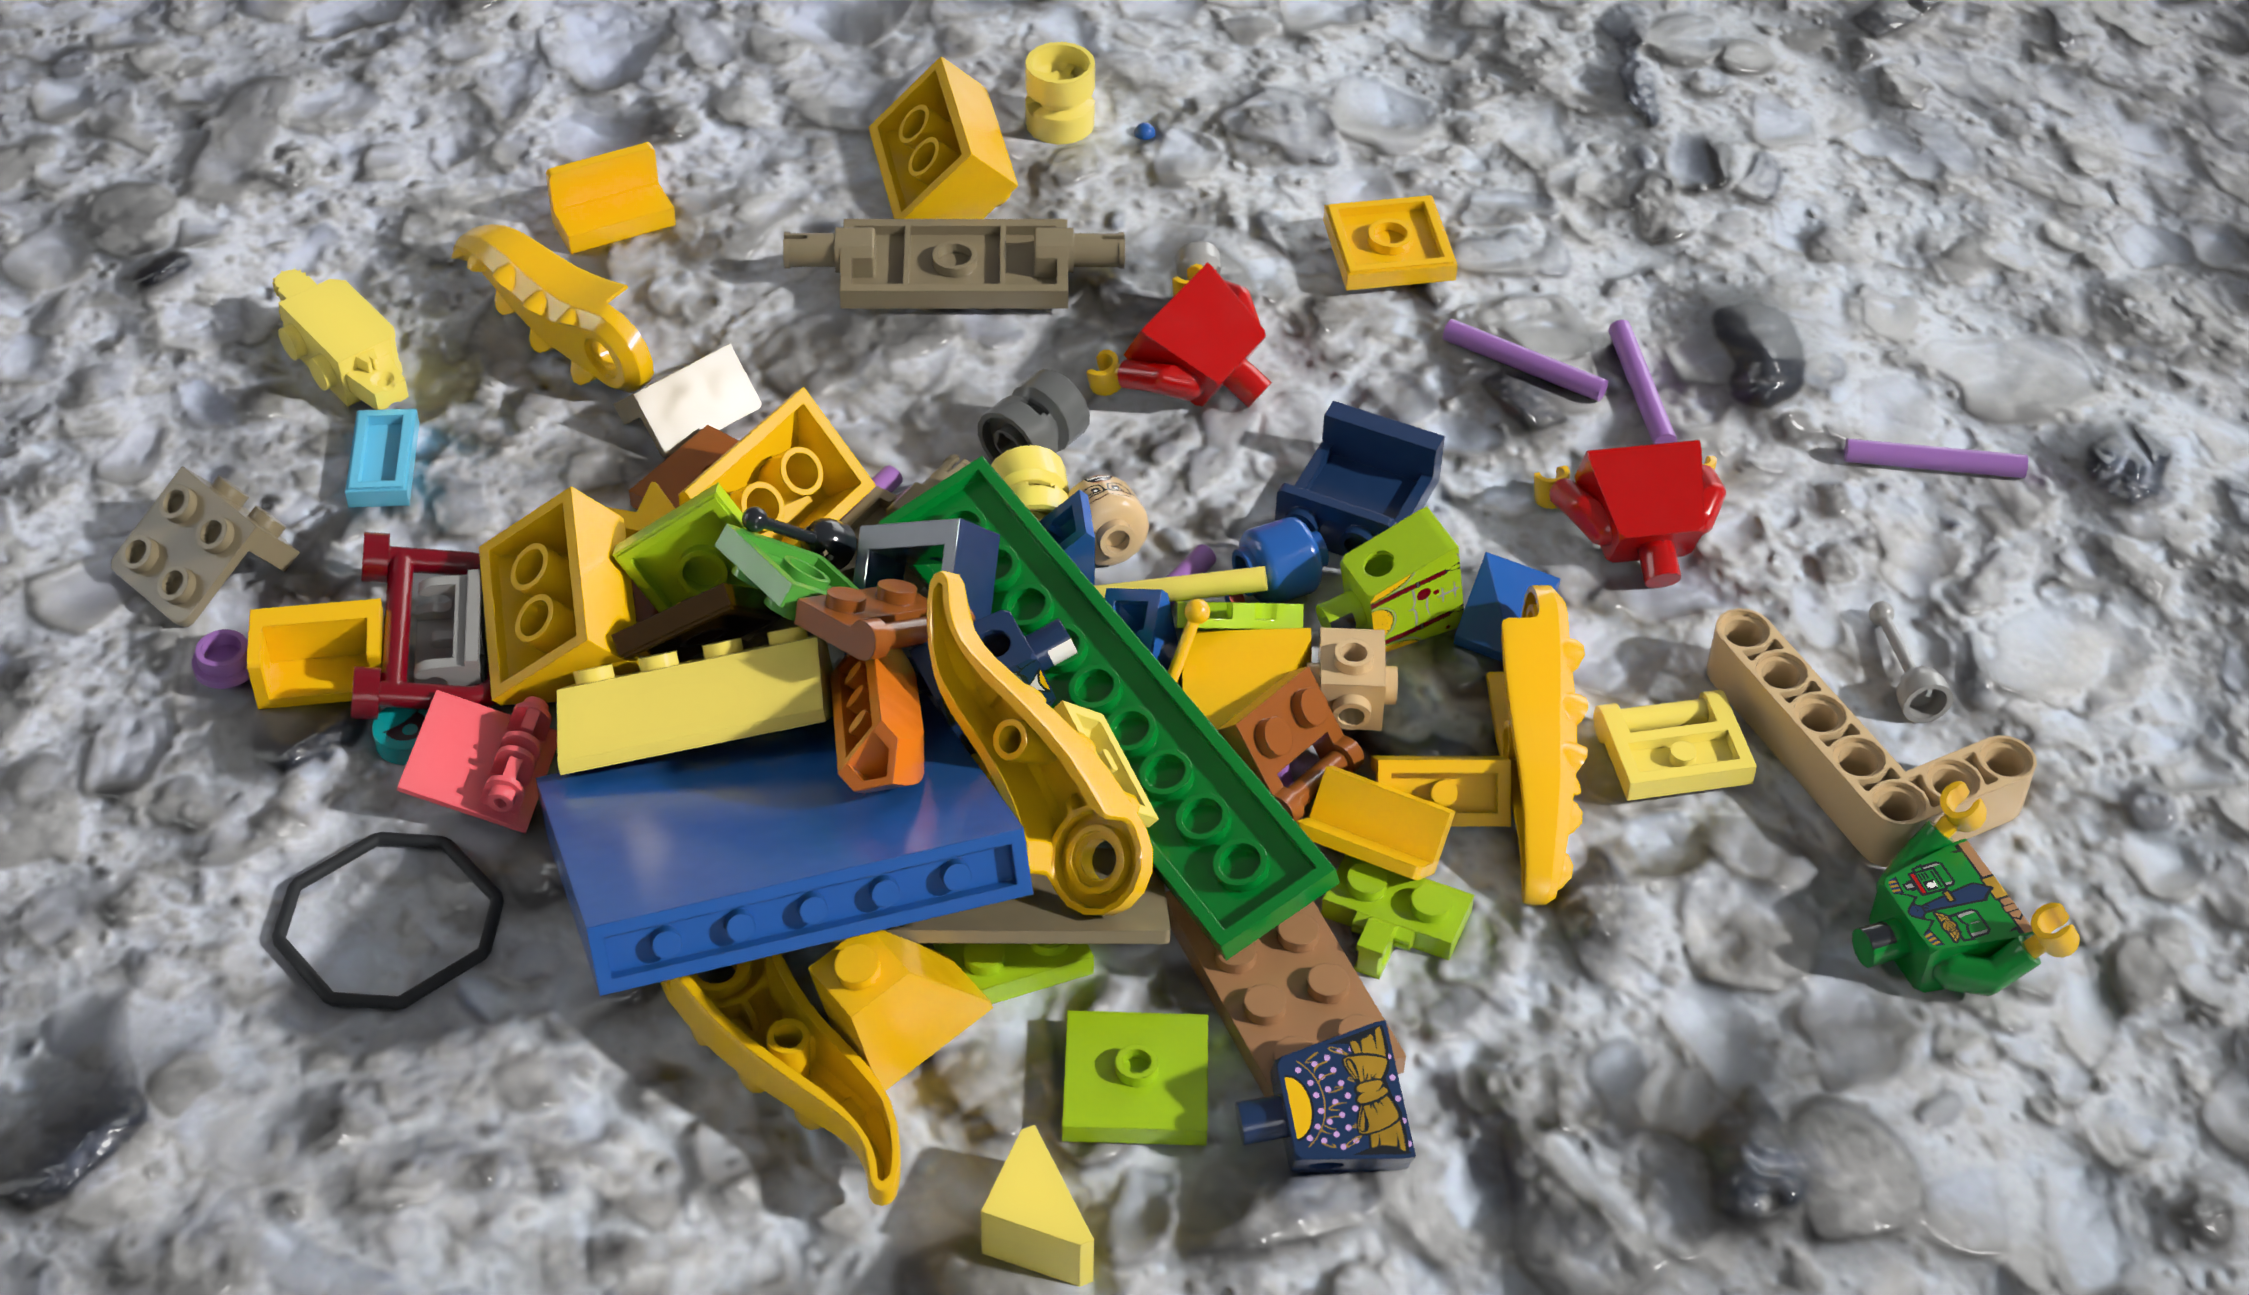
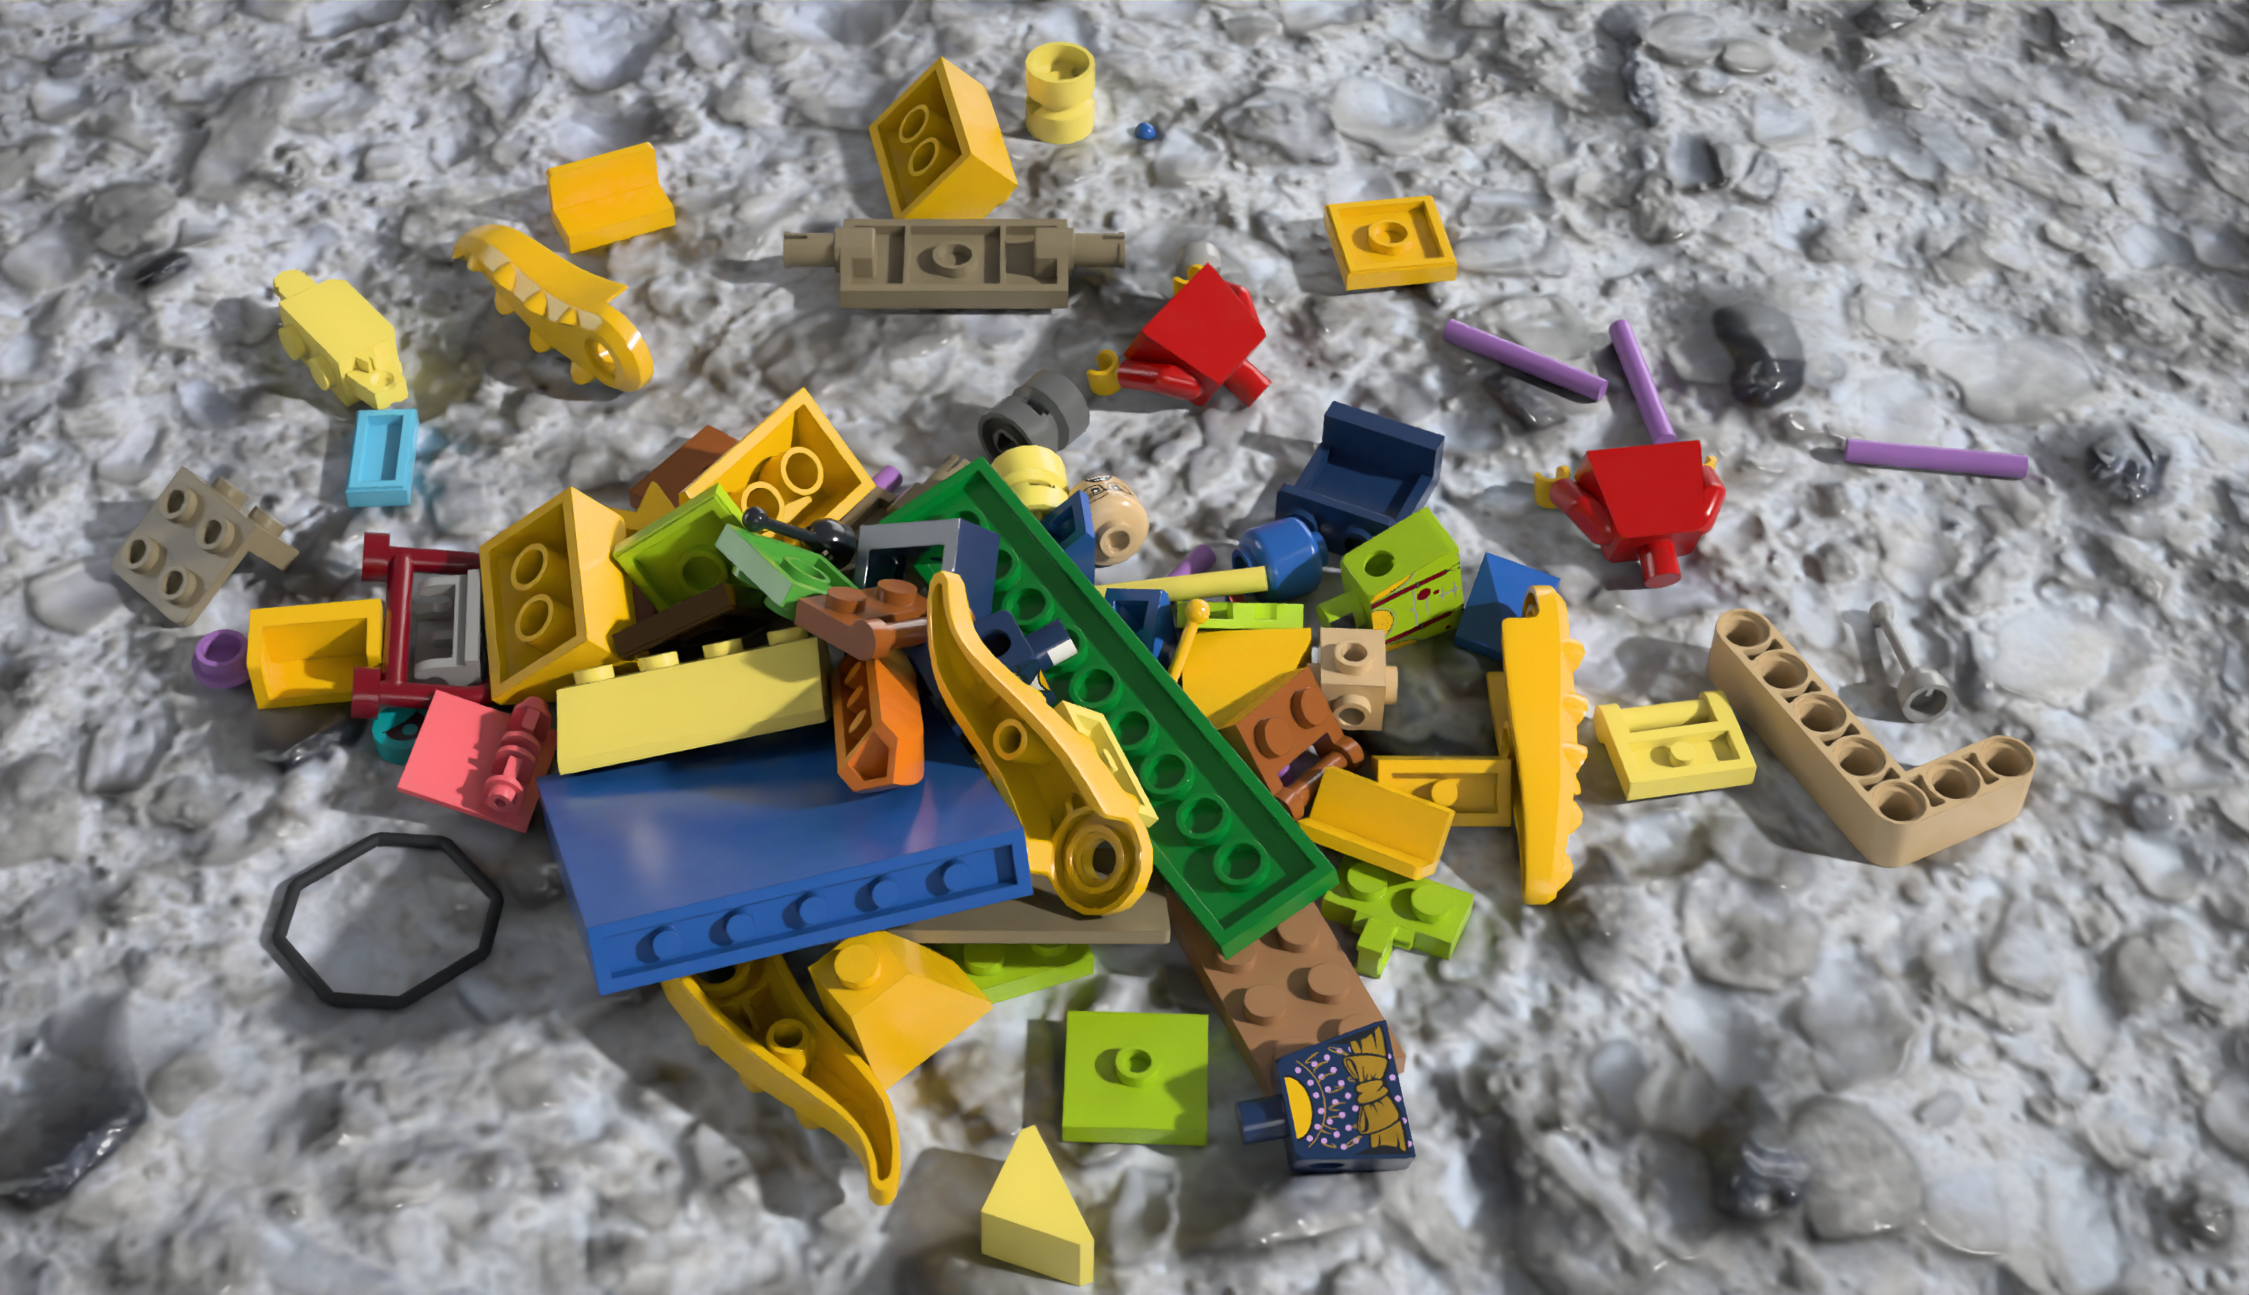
(700, 394): panel -> none
(1950, 916): green torso -> none

